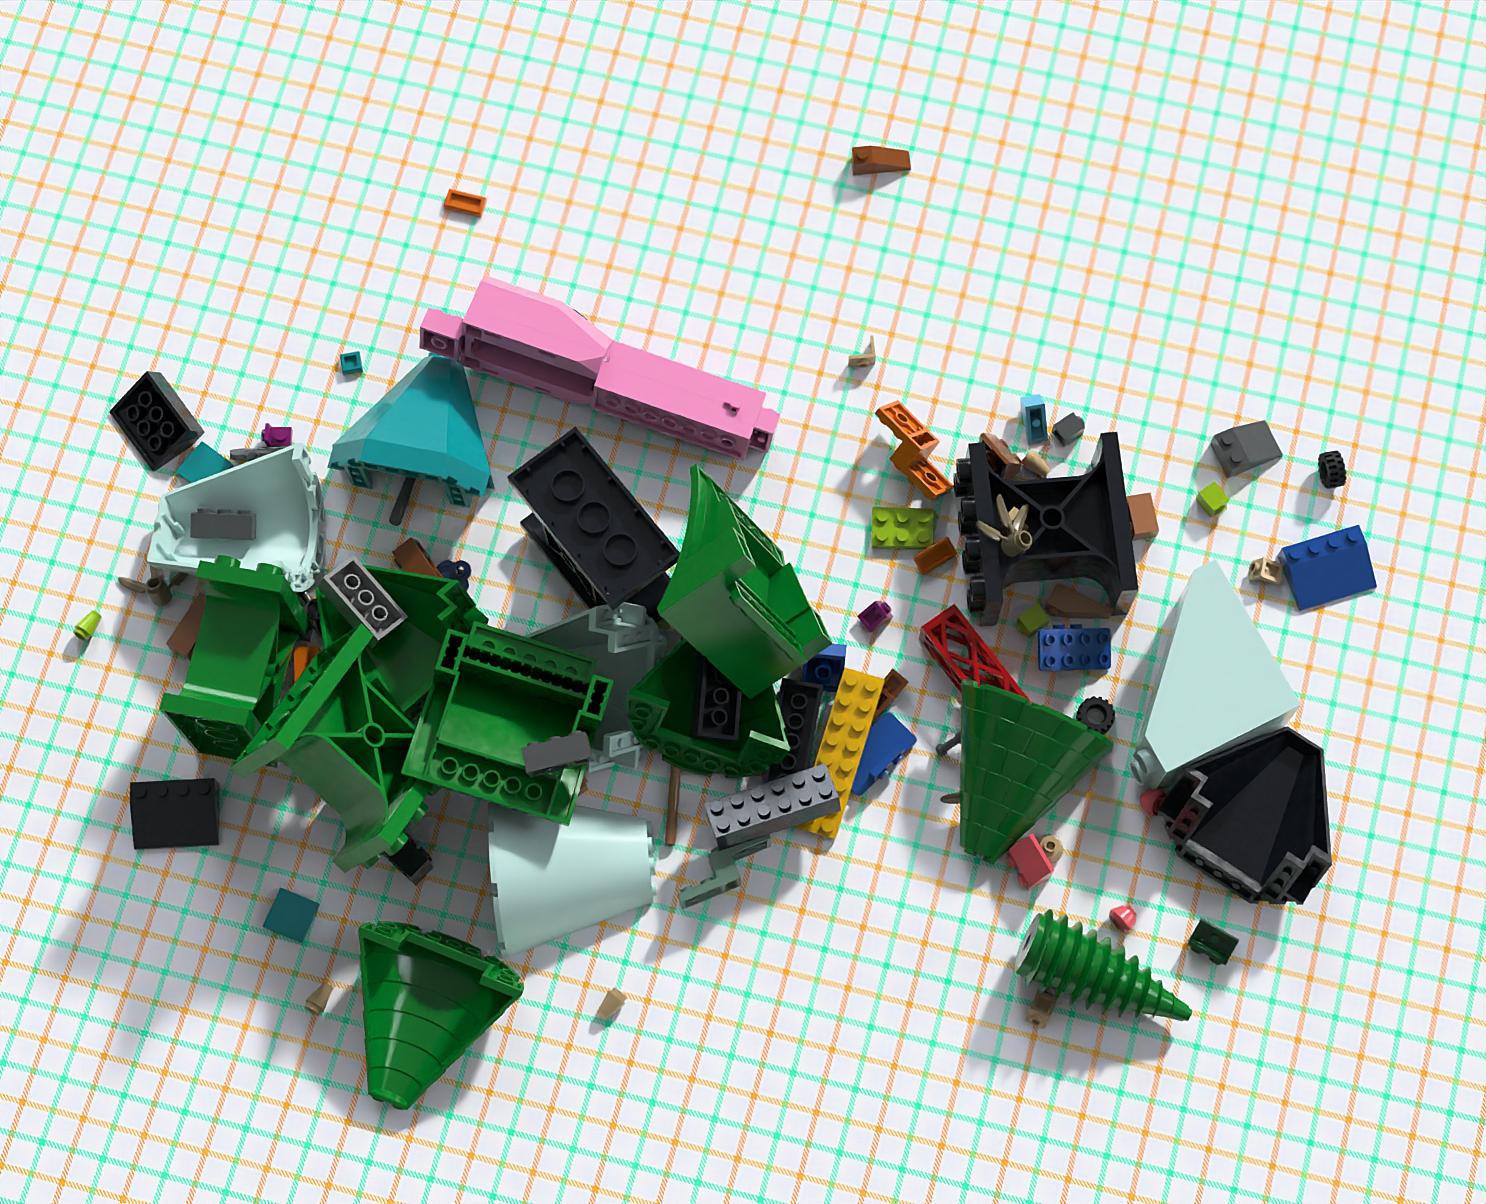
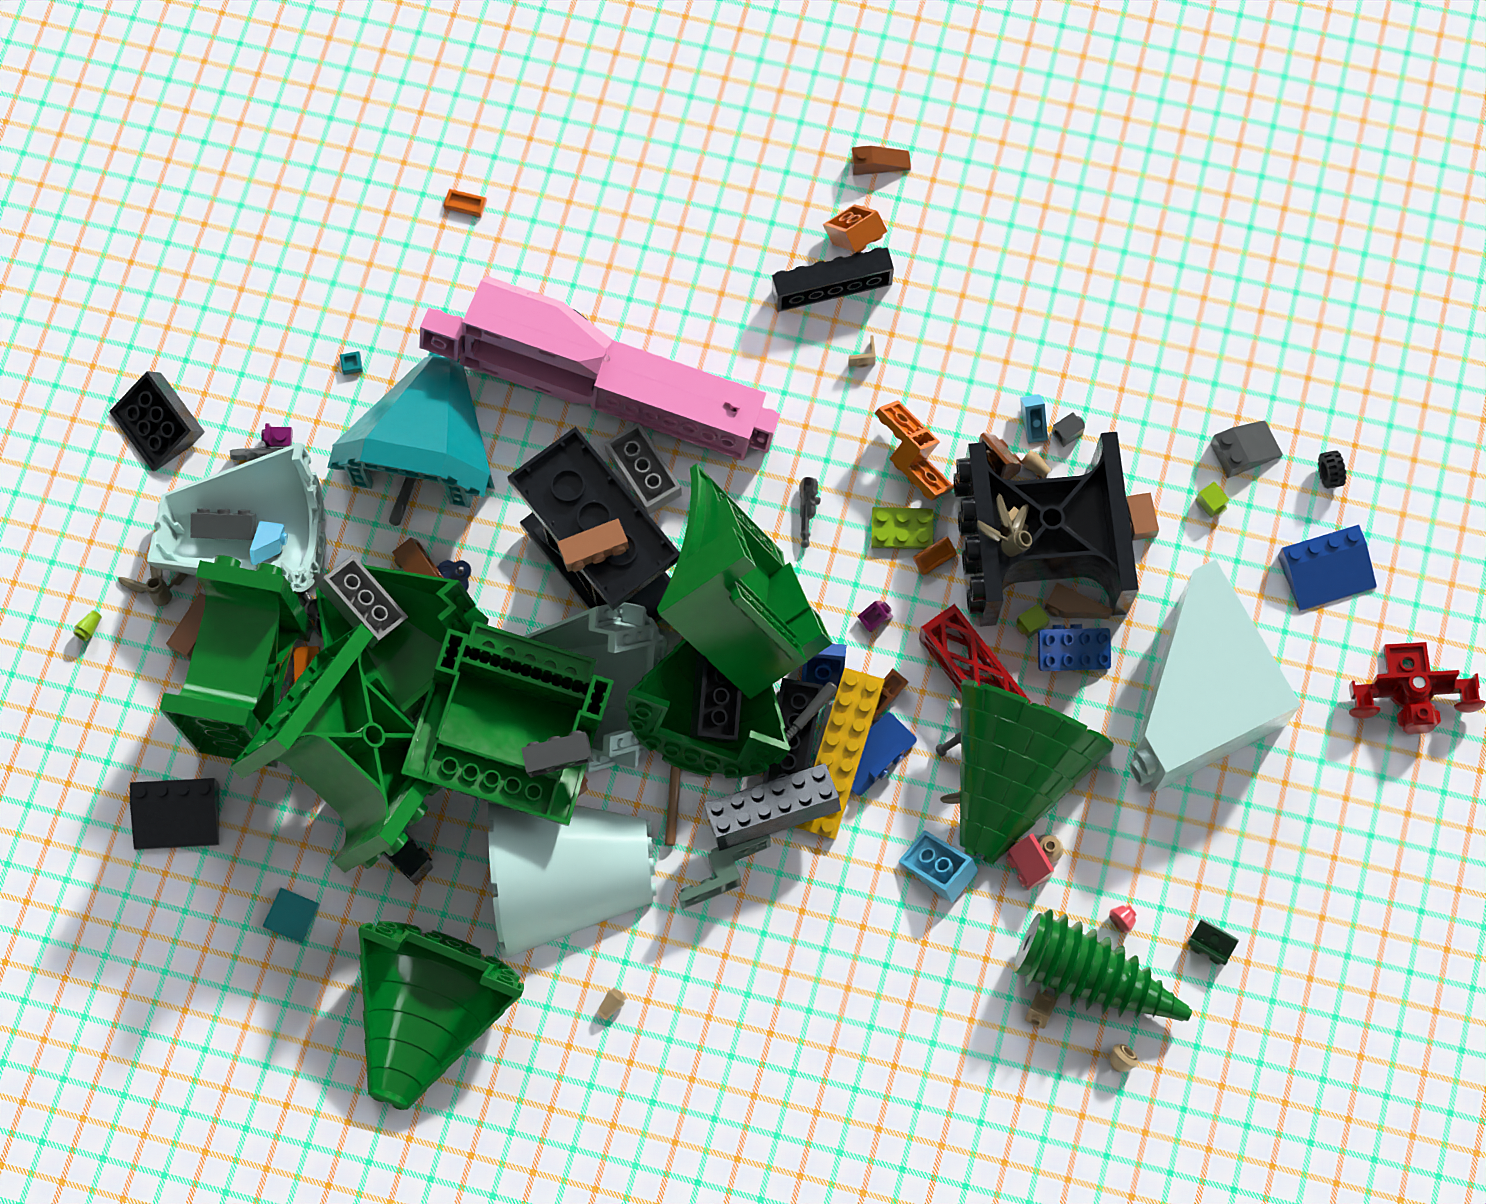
(203, 463): teal tile -> none
(267, 541): none -> medium azure slope
(318, 999): tan cone -> none
(593, 545): none -> nougat brick
(643, 468): none -> light grey brick
(808, 492): none -> dark grey piece
(809, 712): none -> dark grey piece
(832, 279): none -> black brick
(855, 228): none -> orange brick
(939, 865): none -> medium azure slope
(1098, 703): black tyre -> none
(1123, 1058): none -> tan cone
(1151, 801): coral cone -> none
(1255, 818): black piece -> none
(1266, 570): tan bracket -> none
(1414, 689): none -> red piece

